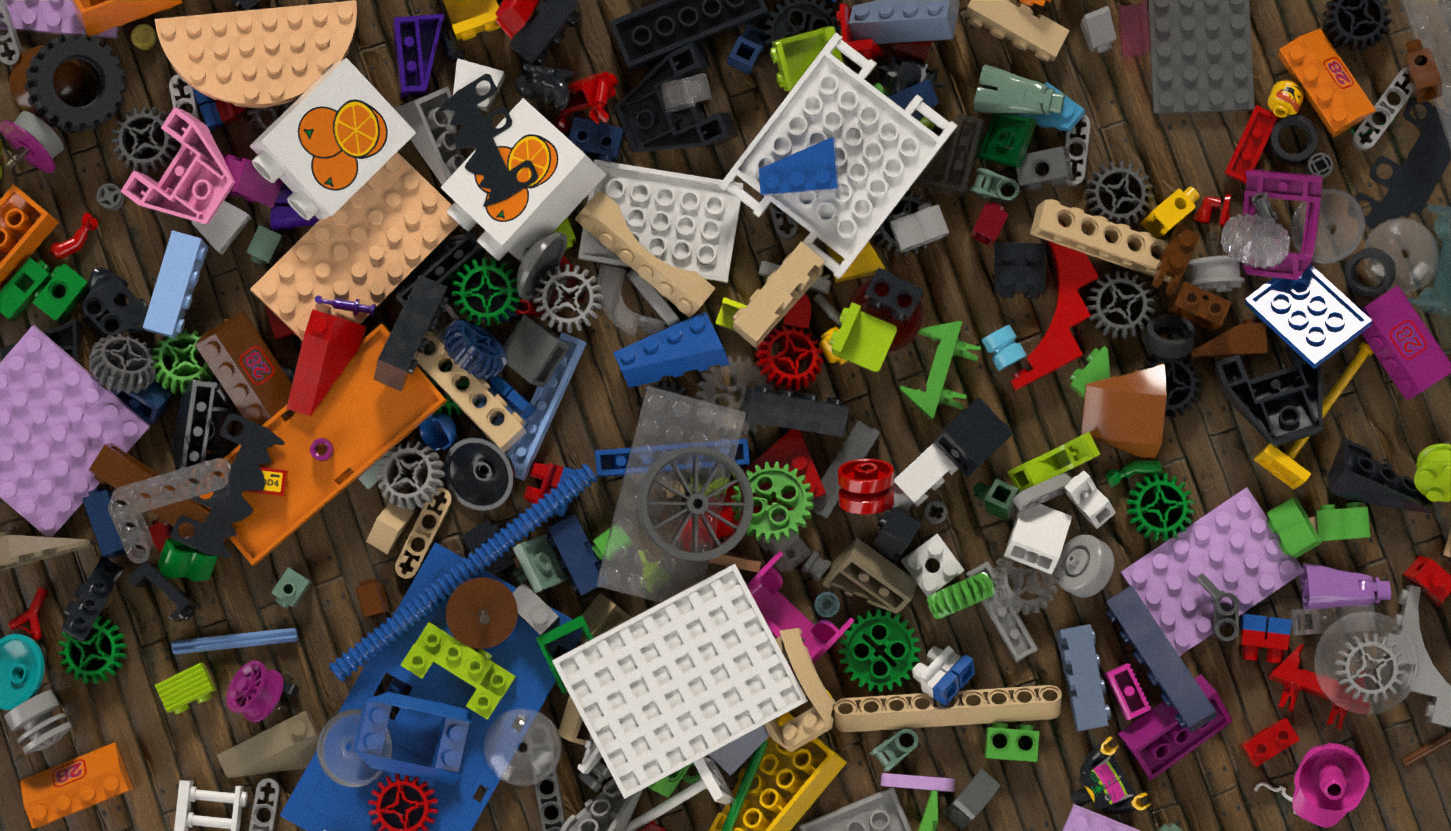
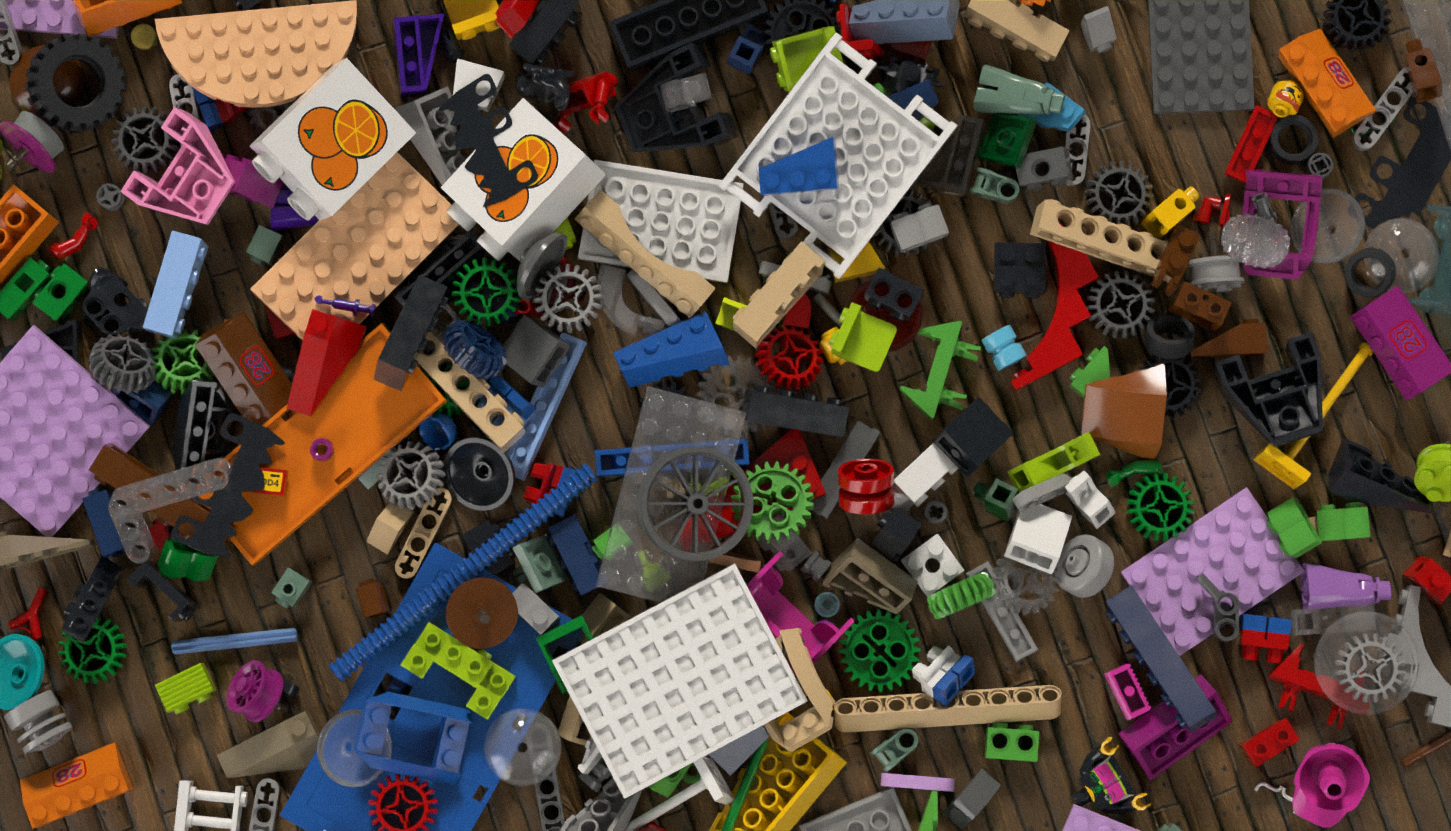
(224, 226): white torso -> none
(597, 140): dark blue brick -> none
(989, 224): dark red brick -> none
(1083, 678): sand blue wedge -> none
(1134, 30): clear pink panel -> none
(1309, 315): plate -> none

